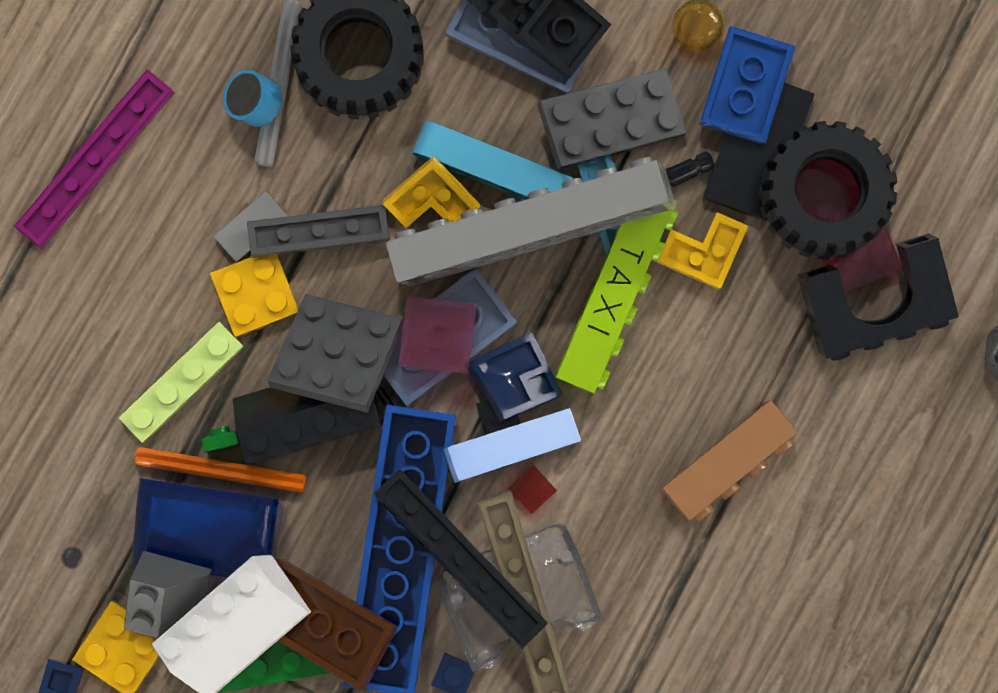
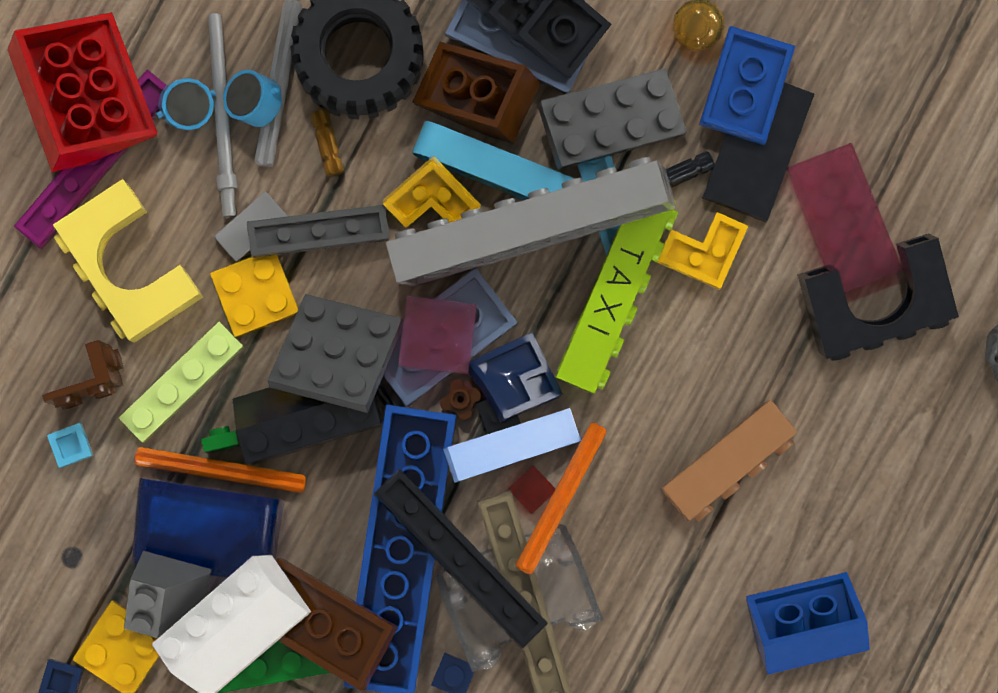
(70, 445): none -> medium azure plate
(80, 89): none -> red slope
(86, 236): none -> light yellow arch
(106, 369): none -> reddish brown bracket
(186, 104): none -> pearl dark grey piece
(226, 180): none -> light grey bar
(327, 142): none -> pearl gold axle
(470, 397): none -> reddish brown plate
(477, 91): none -> reddish brown slope
(561, 498): none -> orange axle
(808, 623): none -> blue slope
(855, 154): black tyre -> none

